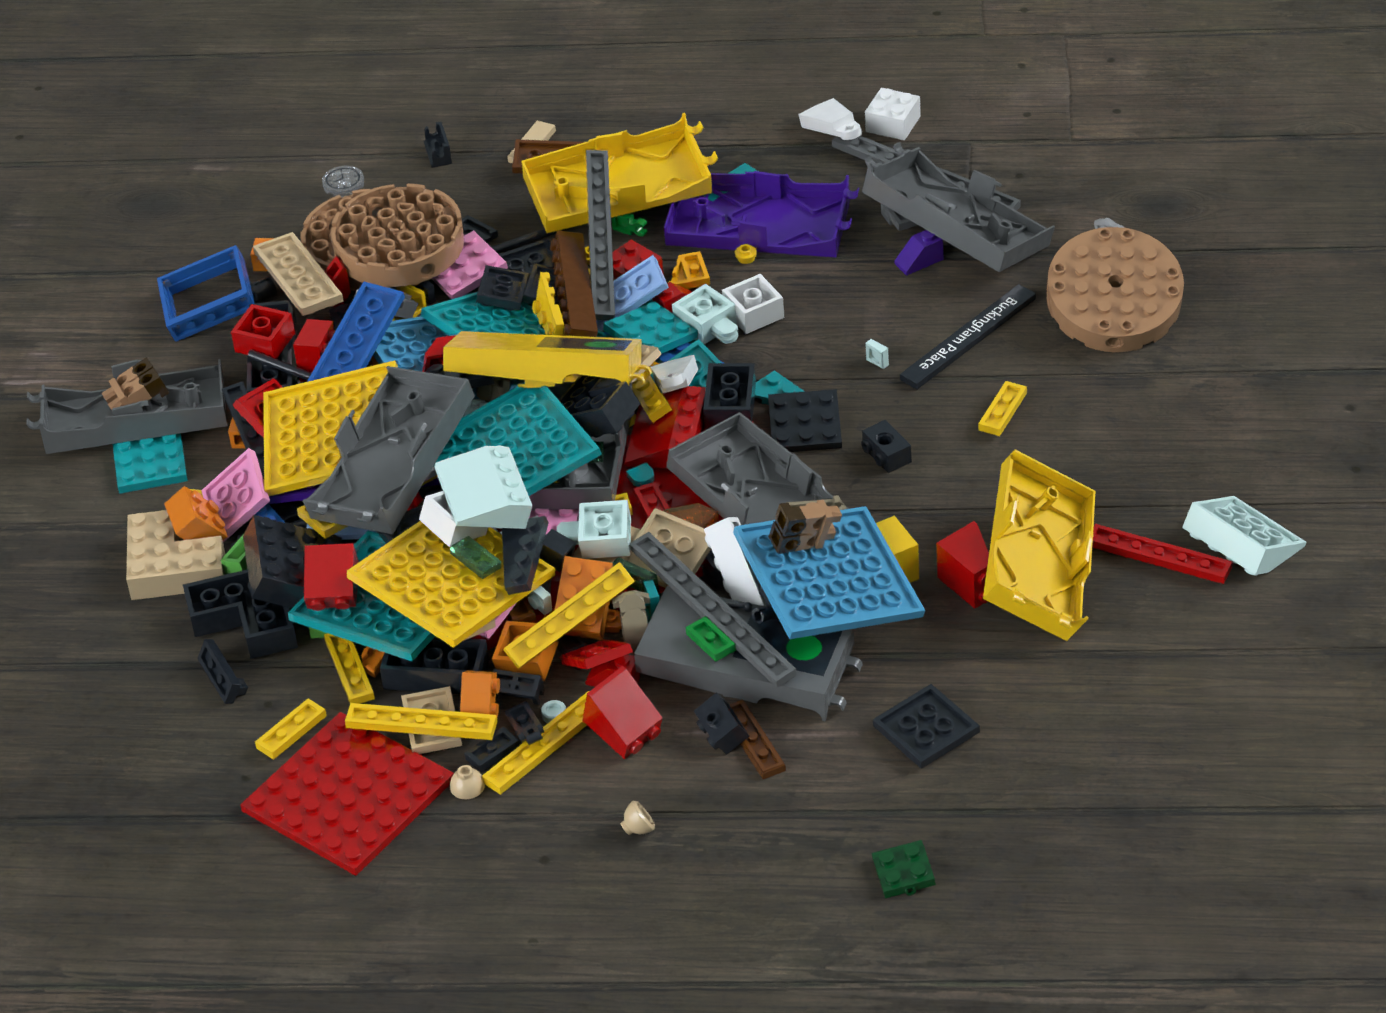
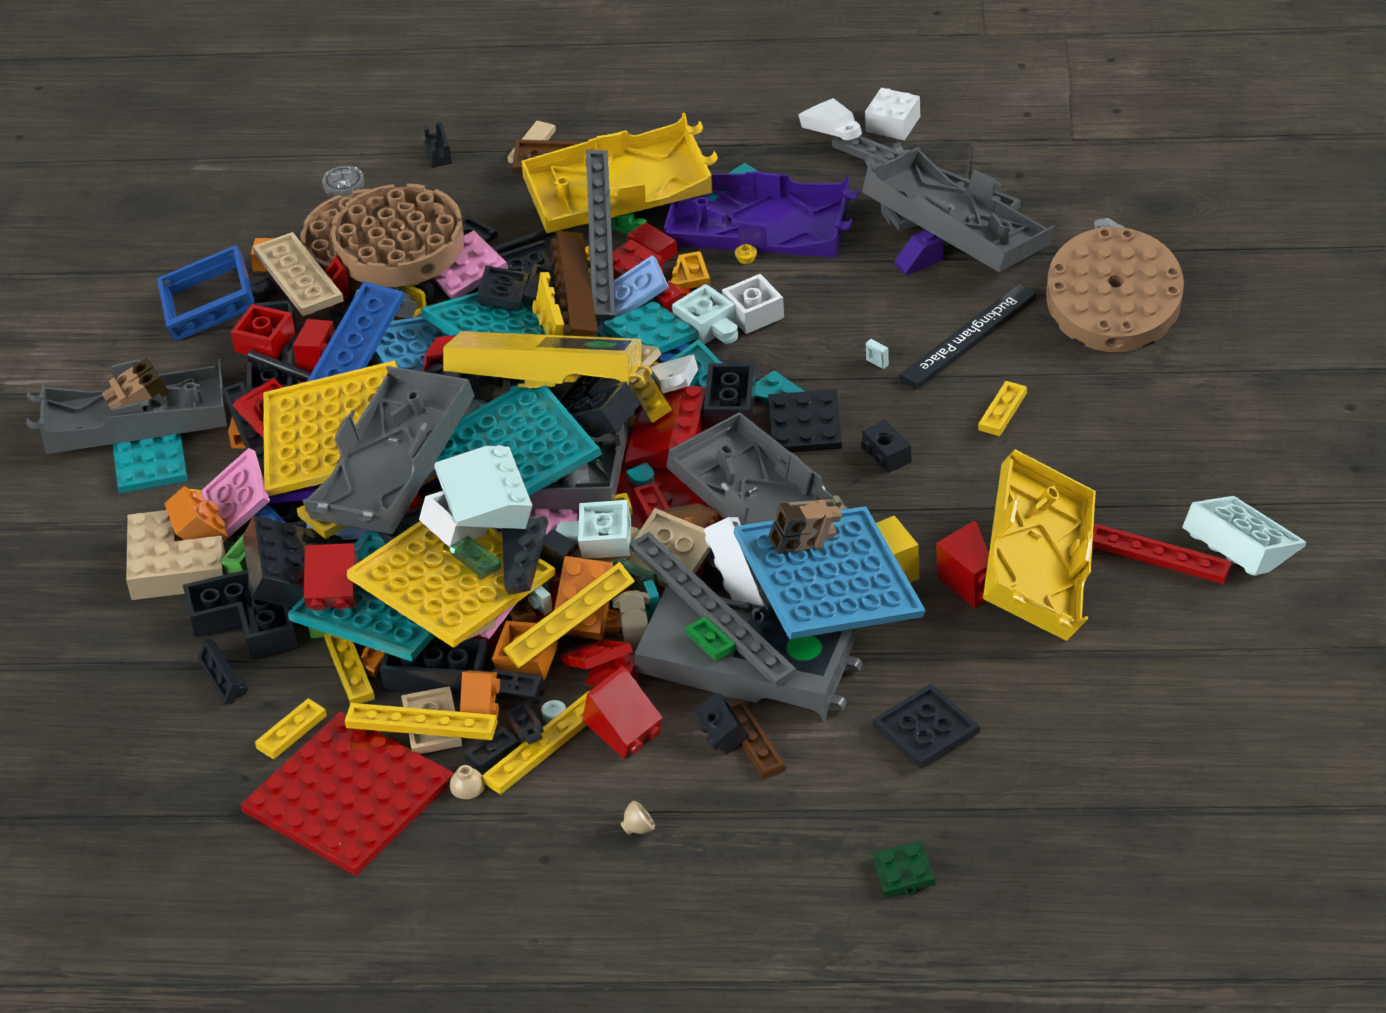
(654, 241): none -> red brick

